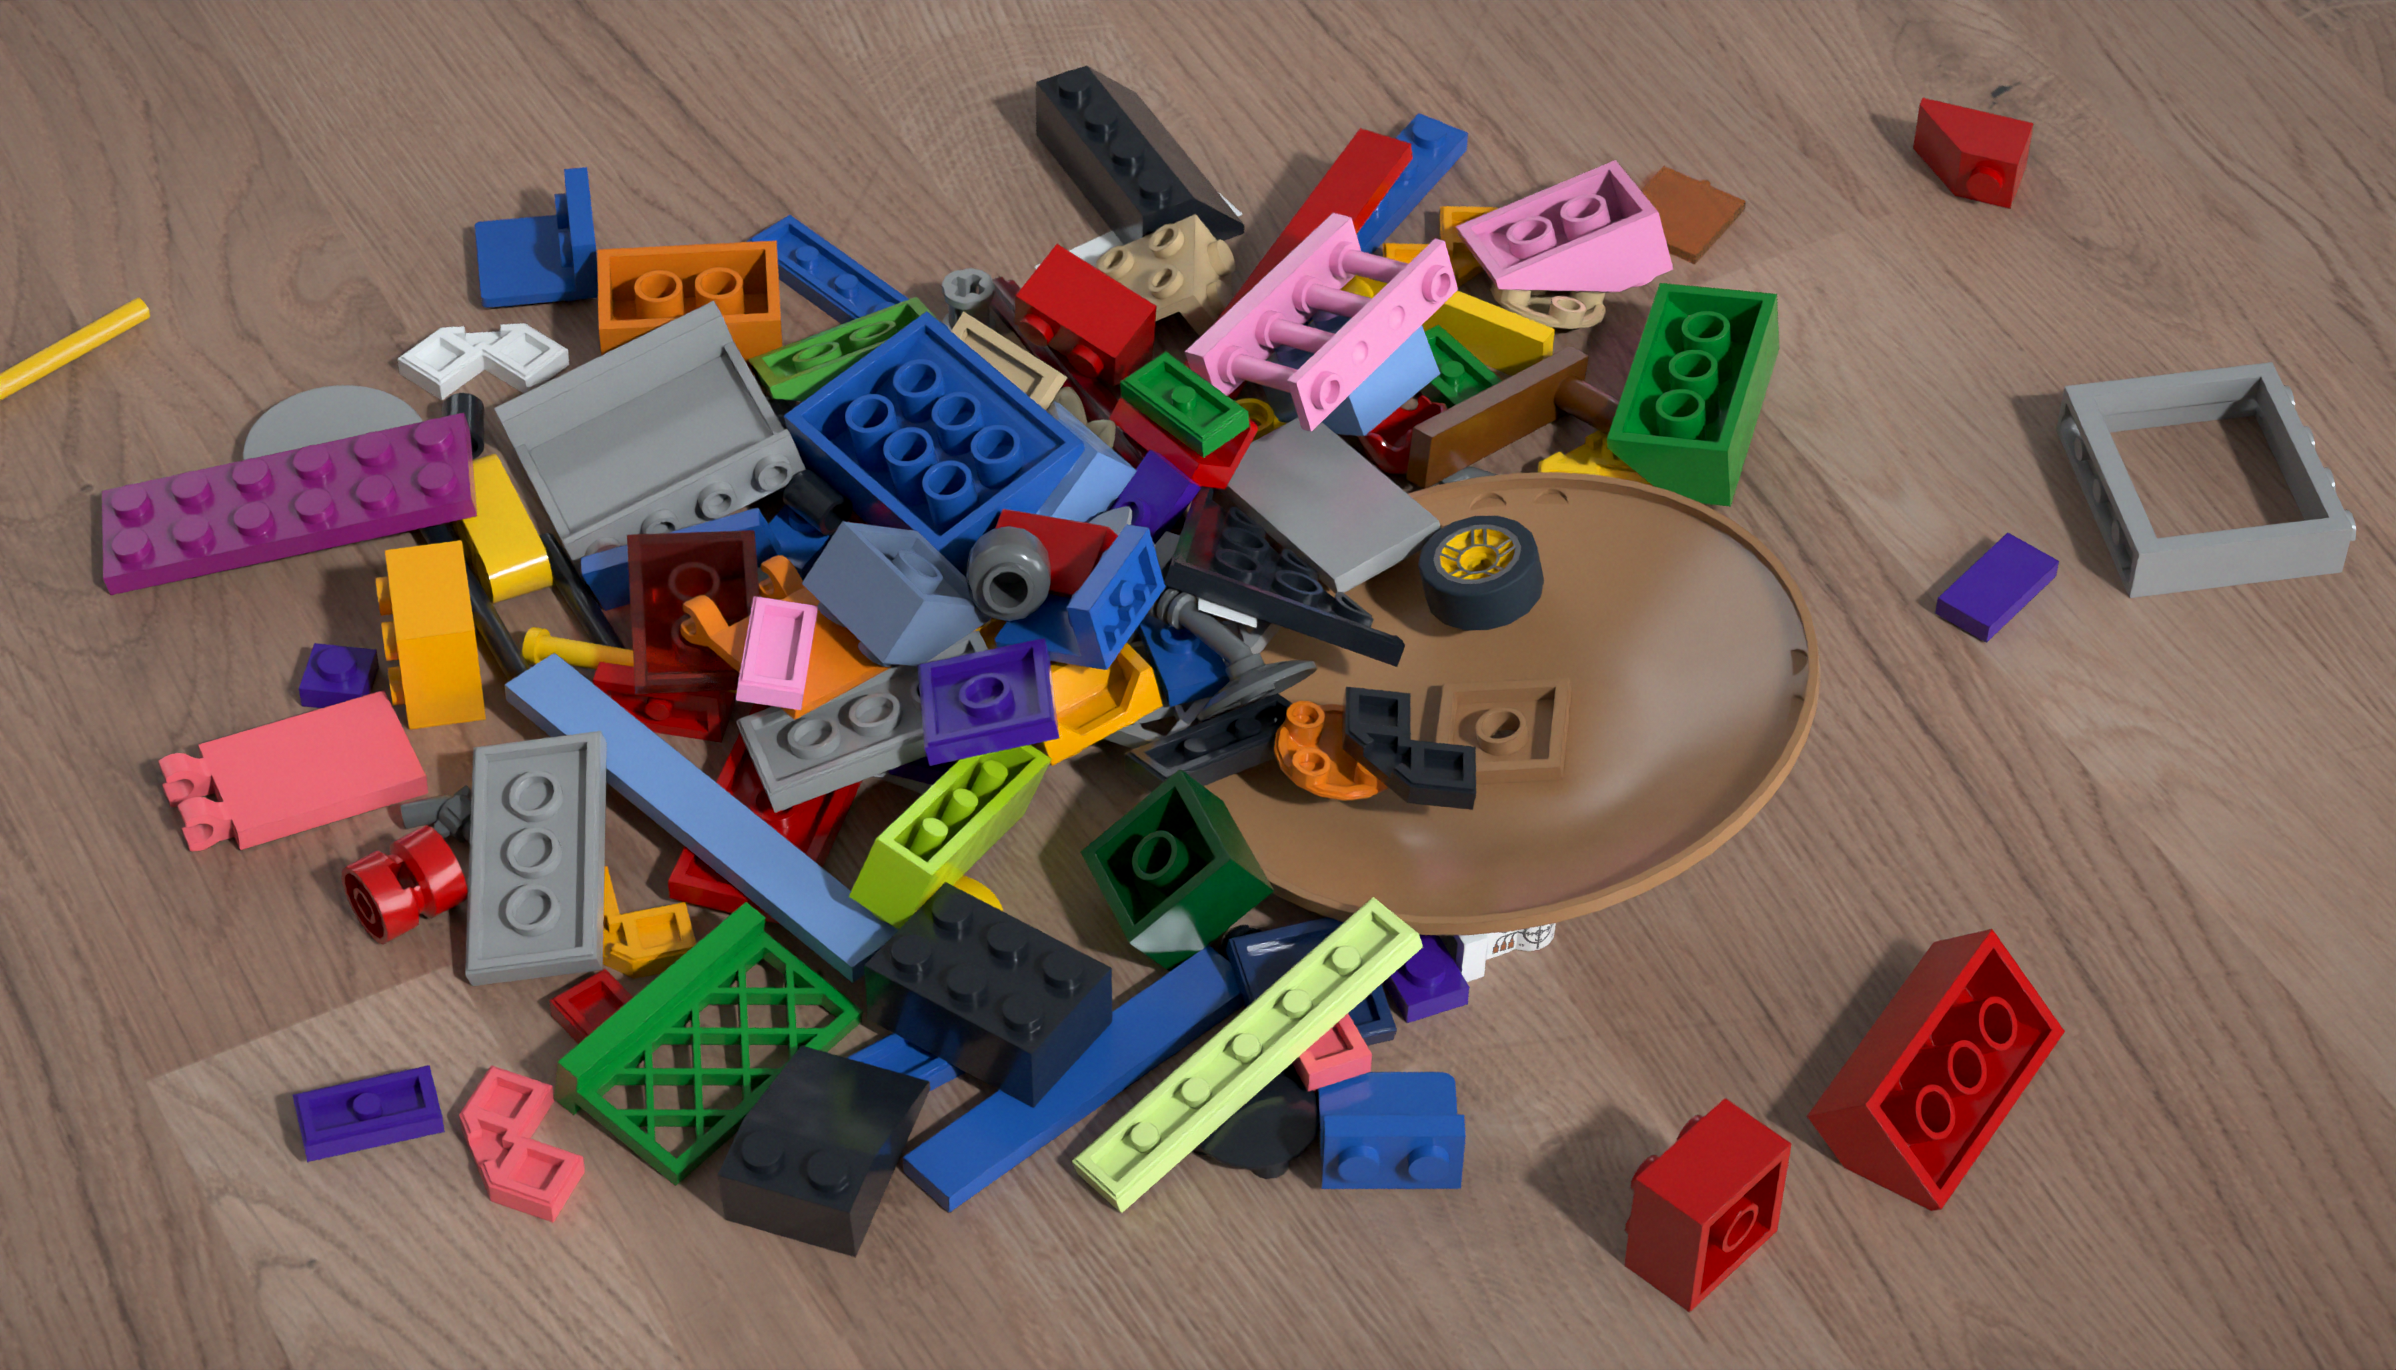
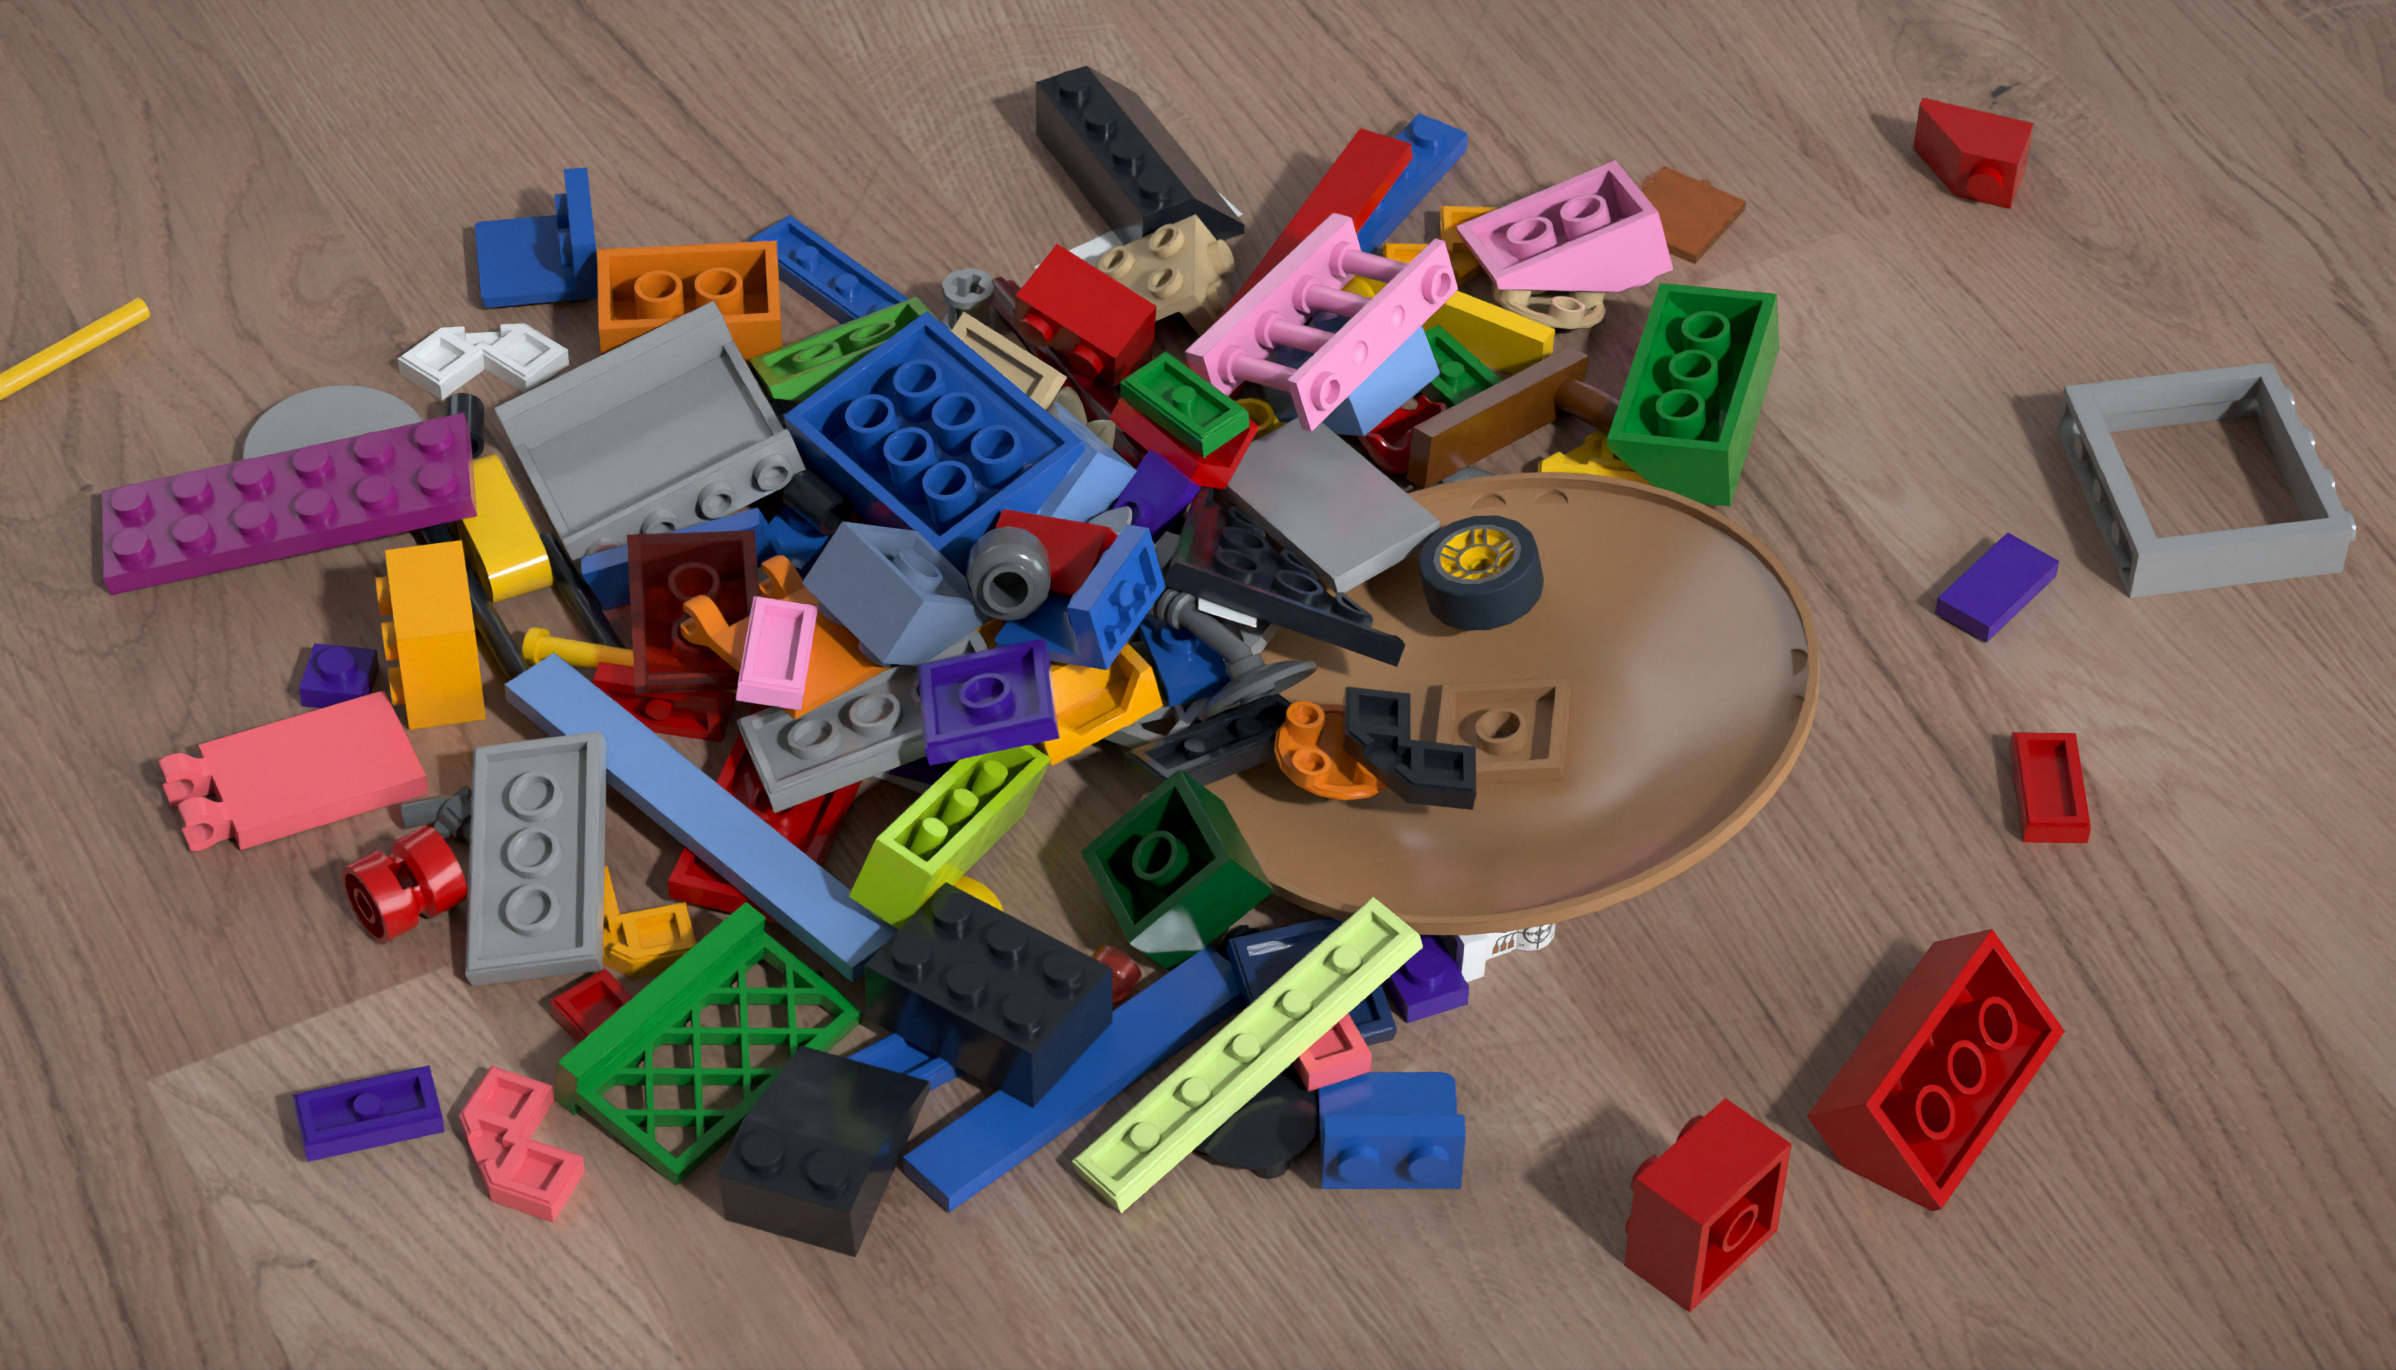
(1124, 970): none -> clear red hinge
(2049, 787): none -> red tile

